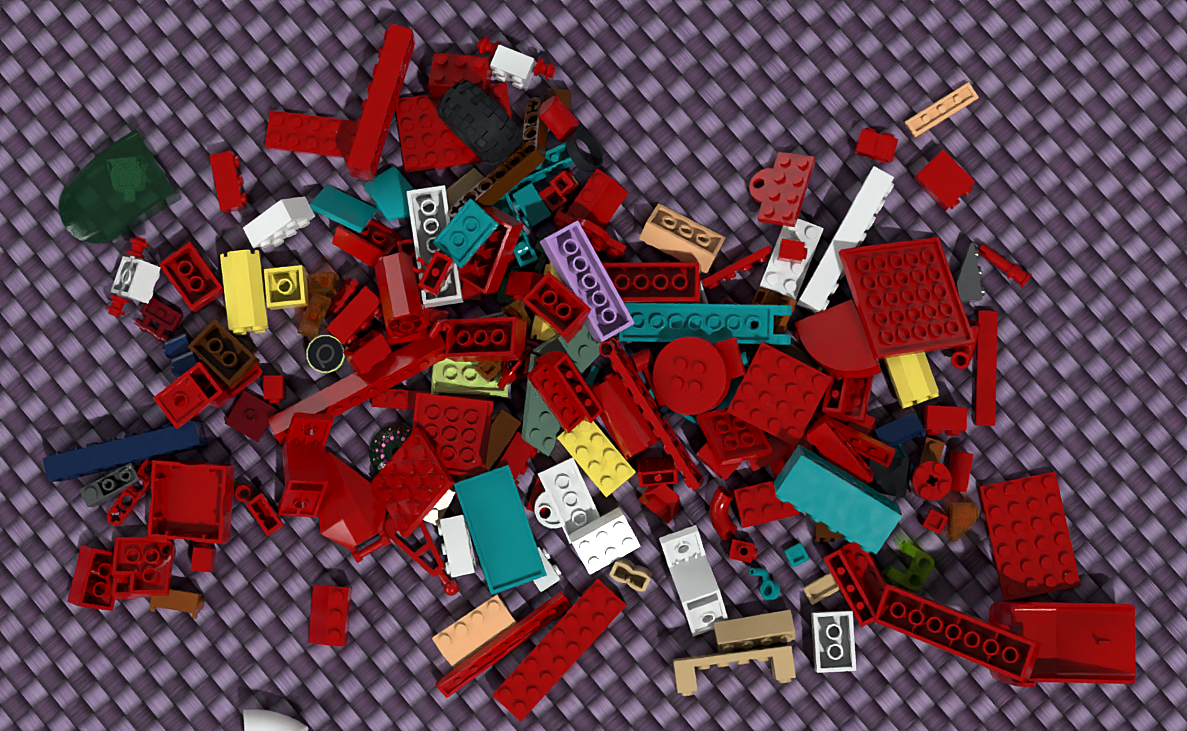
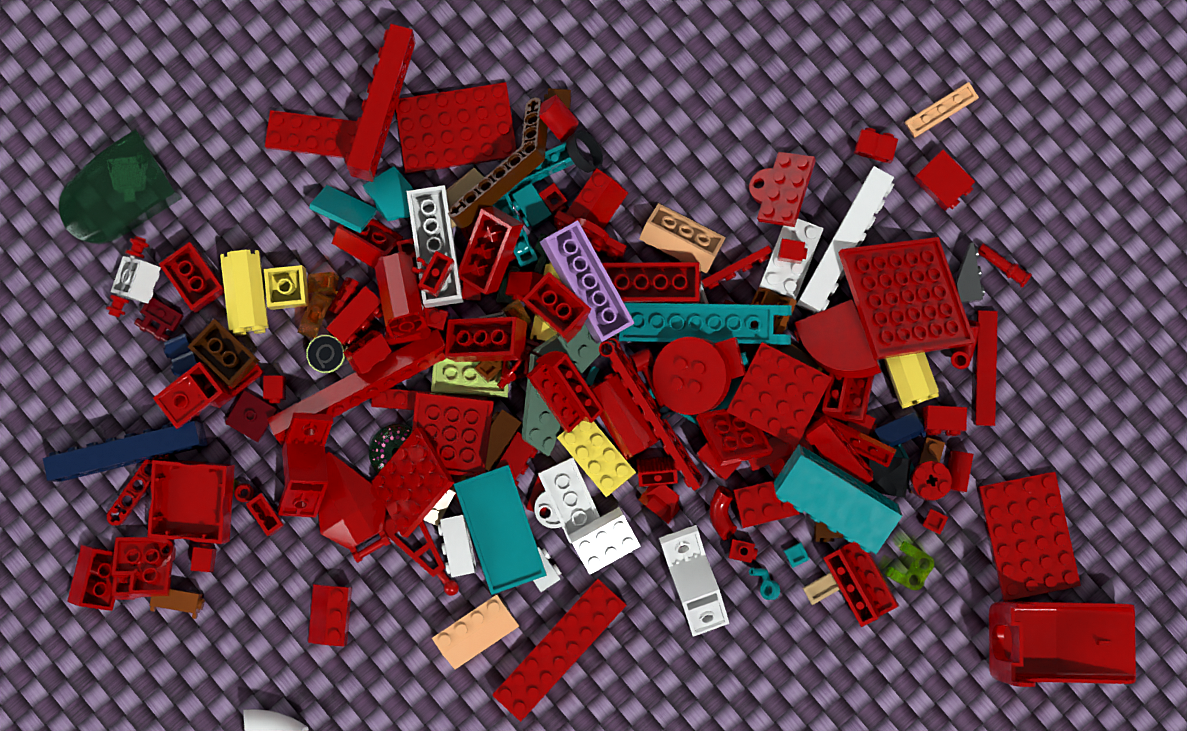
(109, 486): dark grey slope -> none
(228, 181): red brick -> none
(279, 222): white brick -> none
(439, 325): red arm -> none
(453, 69): red brick -> none
(466, 233): teal tile -> none
(479, 122): black tyre -> none
(503, 644): red plate -> none
(514, 66): white brick -> none
(565, 183): red leg -> none
(634, 575): tan brick -> none
(754, 631): tan brick -> none
(780, 657): tan plate -> none
(833, 641): white brick -> none
(957, 632): red brick -> none
(961, 518): clear orange slope -> none

